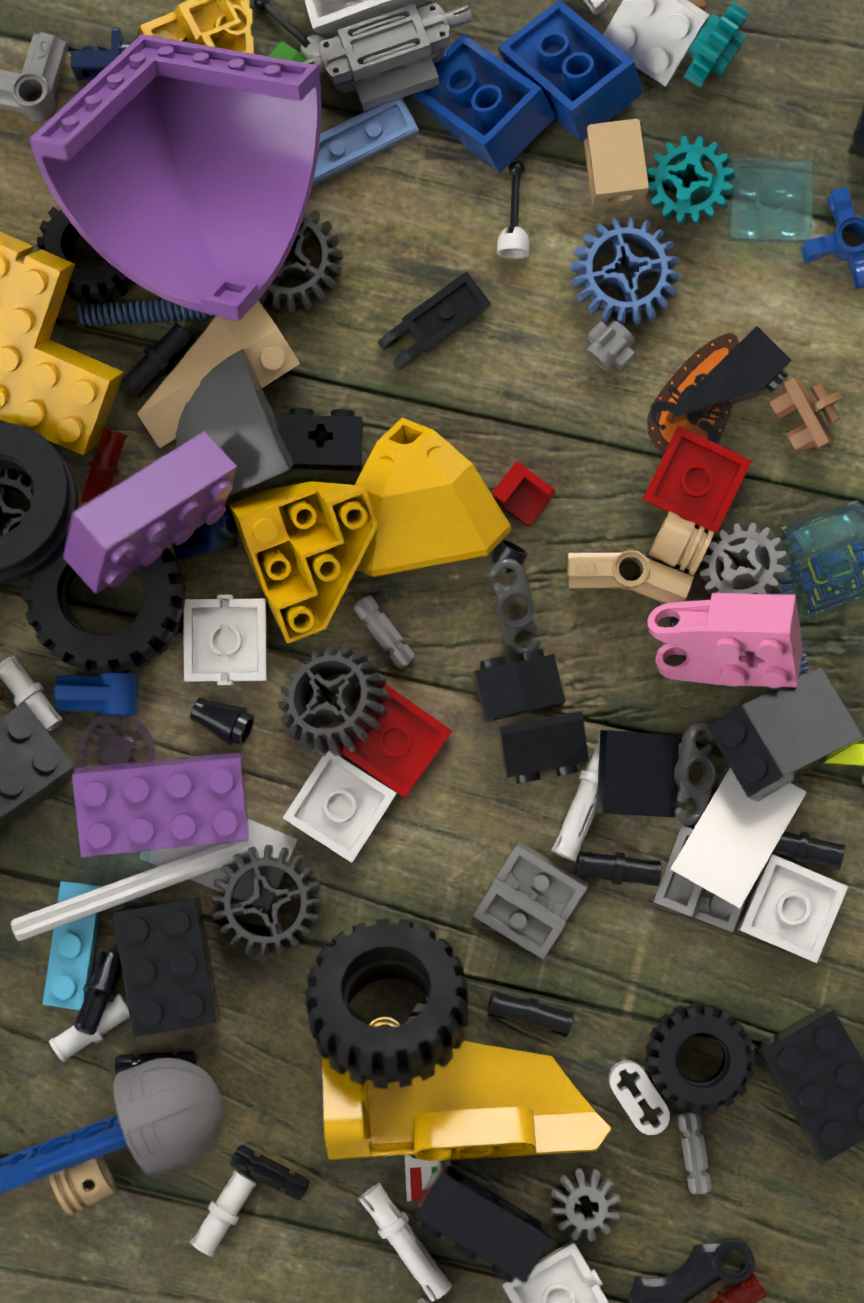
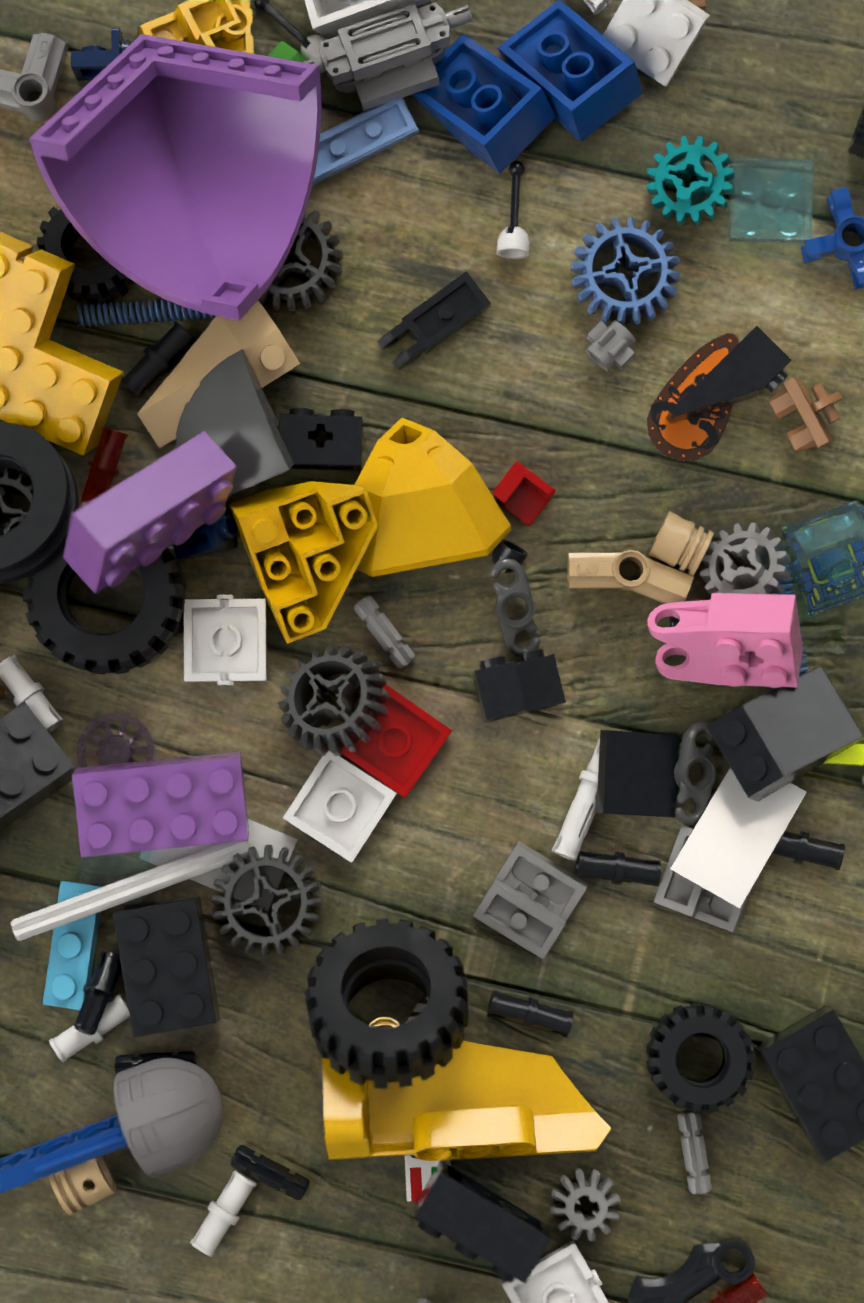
(104, 694): blue piece -> none
(224, 720): black cone -> none
(398, 1232): white pin -> none
(543, 745): black slope -> none
(616, 163): tan piece -> none
(647, 1092): white beam -> none
(696, 480): red plate -> none
(717, 44): teal gear -> none
(793, 908): white plate -> none

